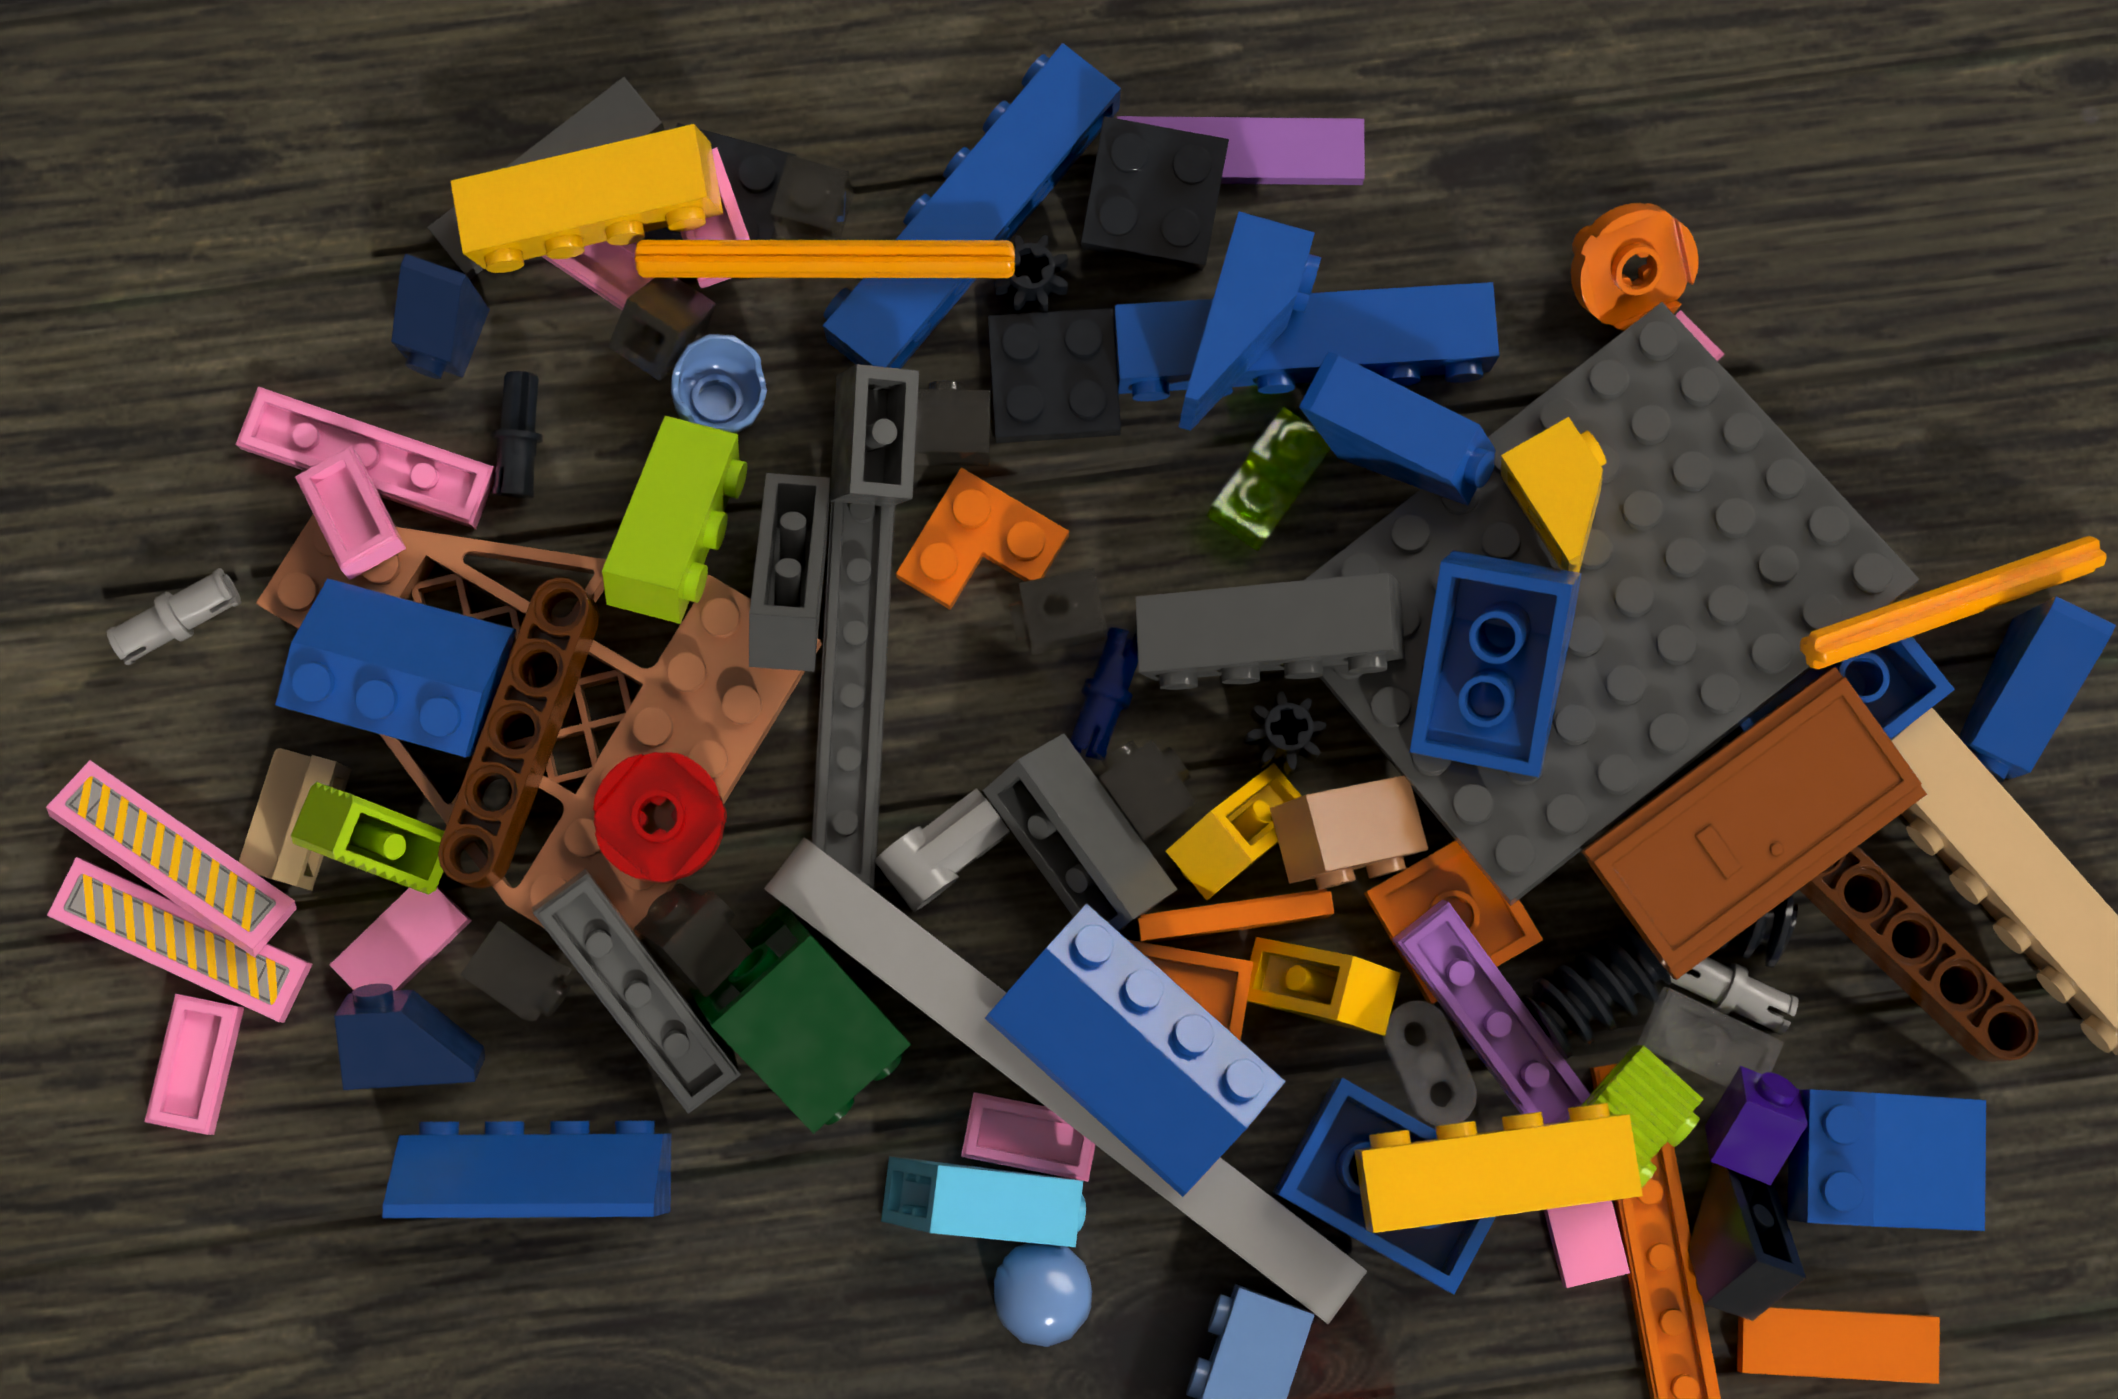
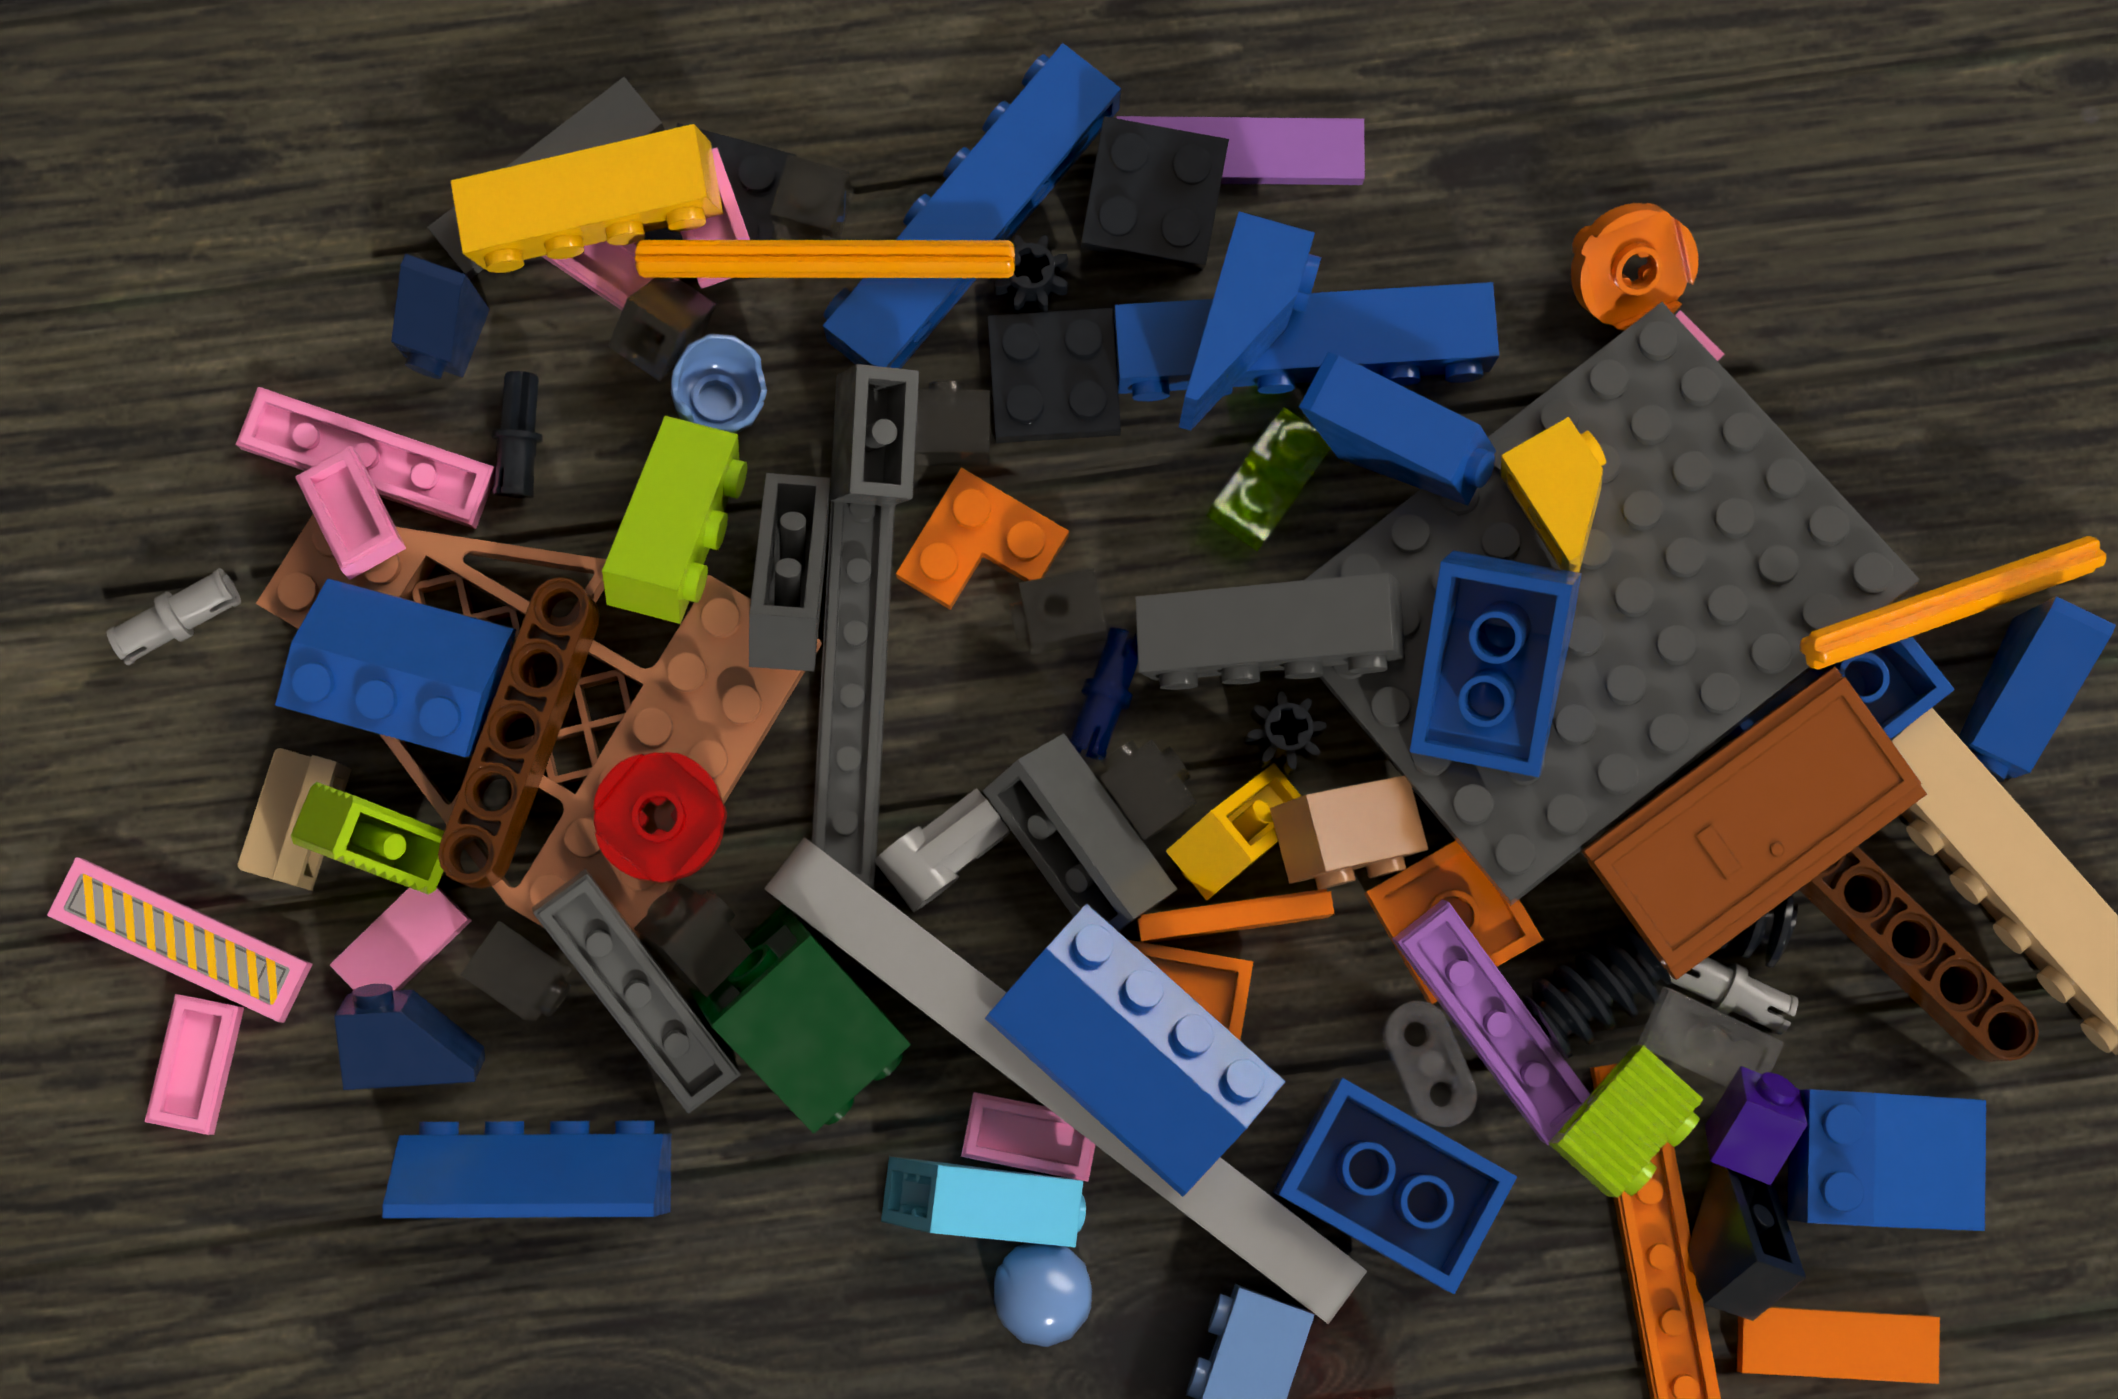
(171, 858): tile -> none
(1322, 985): yellow slope -> none
(1497, 1171): yellow brick -> none
(1586, 1243): bright pink tile -> none

